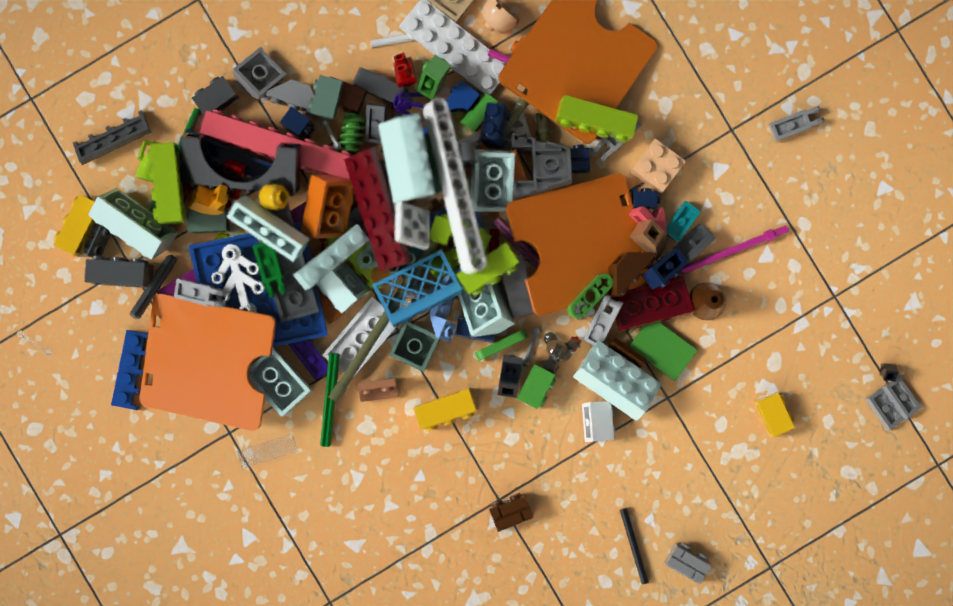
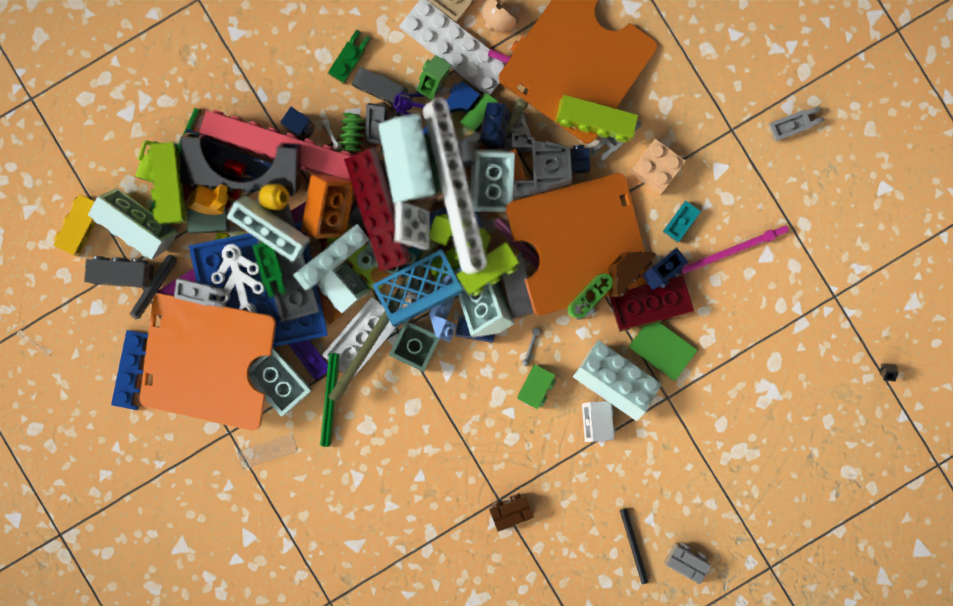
(96, 245): dark grey hinge -> none
(112, 139): dark grey hinge -> none
(215, 96): dark grey piece -> none
(258, 73): light grey slope -> none
(293, 94): light grey slope -> none
(326, 97): sand green brick -> none
(348, 58): none -> green hinge
(352, 98): copper brick -> none
(377, 389): nougat bracket -> none
(391, 40): white bar -> none
(404, 70): red hips -> none
(445, 410): yellow brick -> none
(494, 243): red axle -> none
(502, 344): bright green beam -> none
(510, 376): black brick -> none
(542, 128): olive pin -> none
(558, 351): clear smoke animal -> none
(603, 320): light grey plate -> none
(626, 352): reddish brown plate -> none
(642, 214): coral slope -> none
(645, 198): dark blue brick -> none
(650, 237): medium nougat slope -> none
(694, 242): dark grey hinge -> none
(702, 304): reddish brown cone -> none
(774, 414): yellow brick -> none
(893, 403): light grey slope -> none

